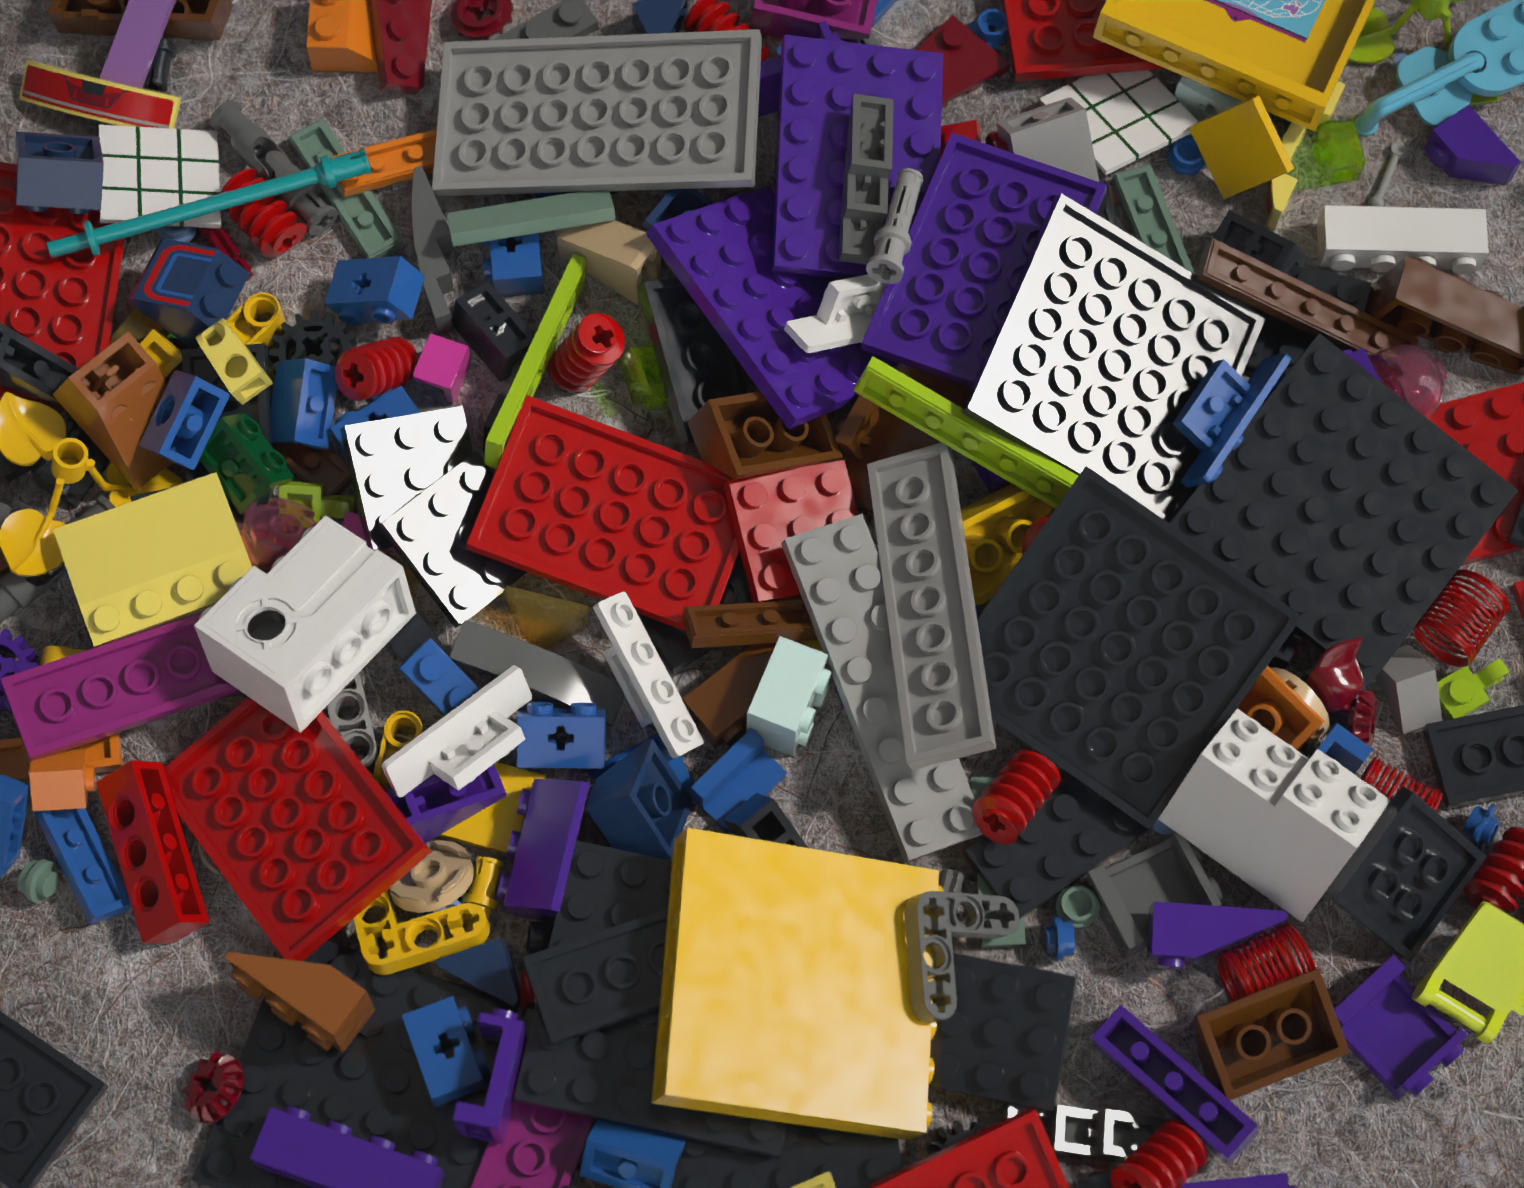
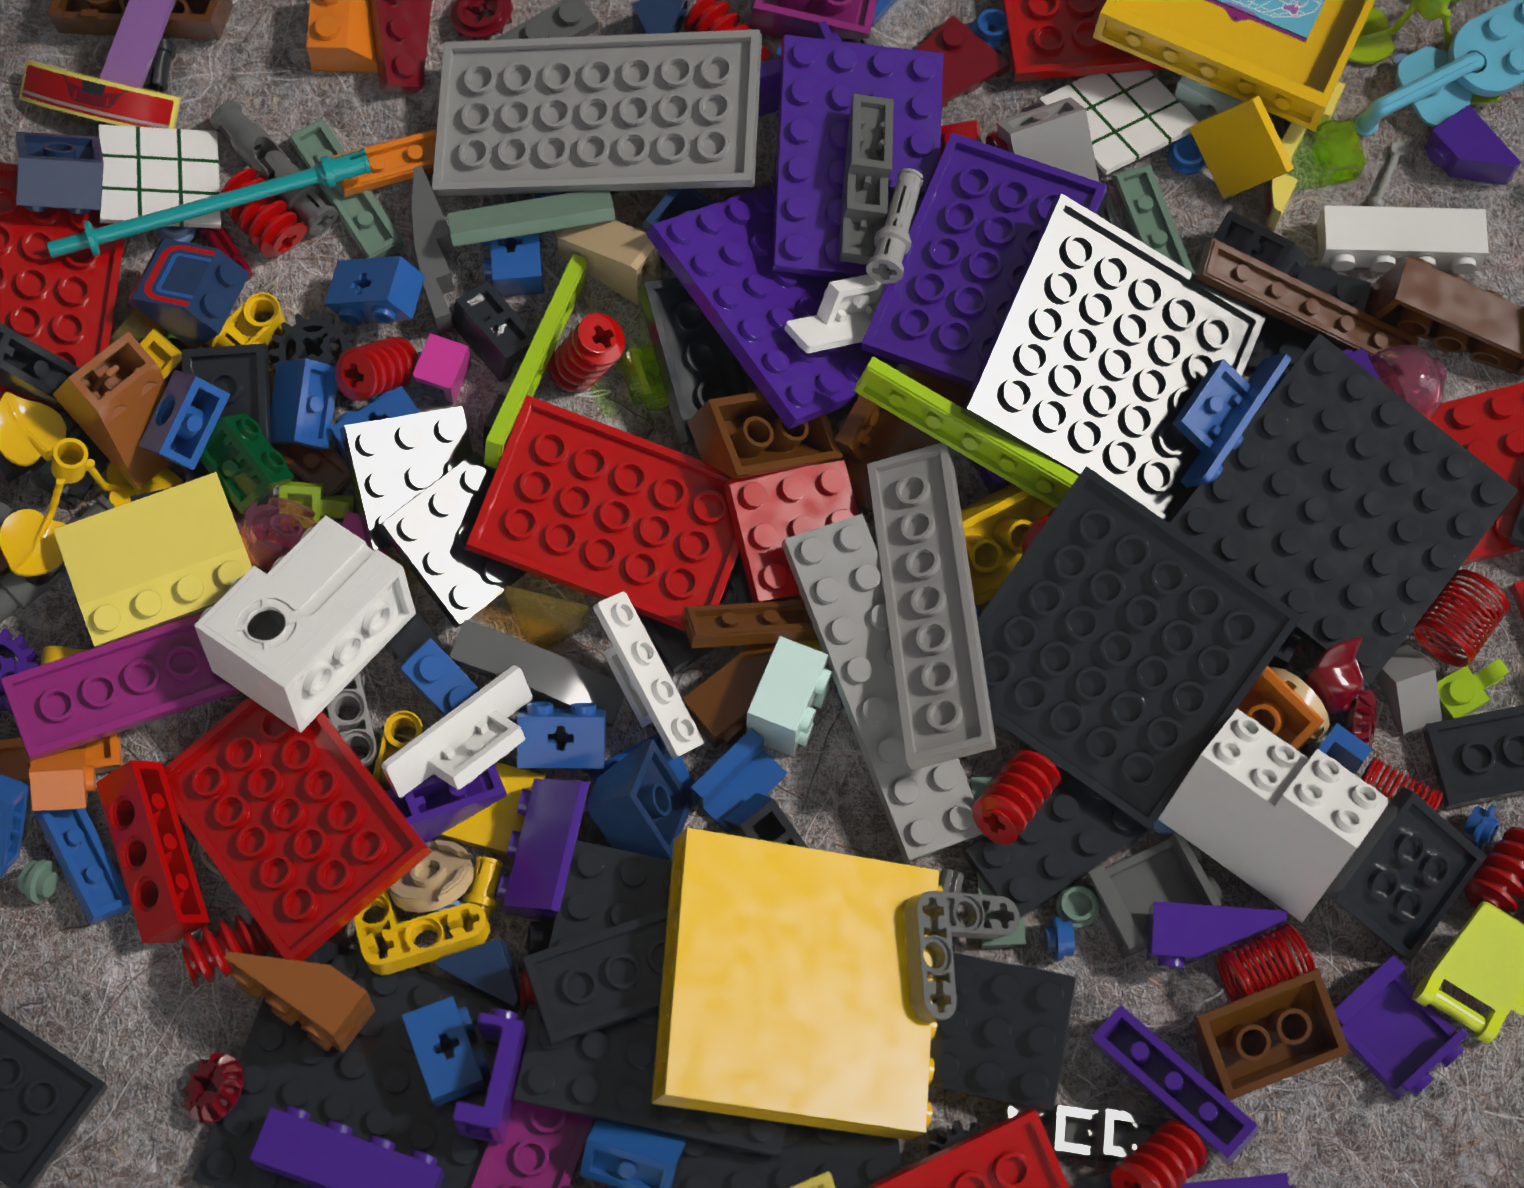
(211, 950): none -> red piece
(233, 361): light yellow leg -> none

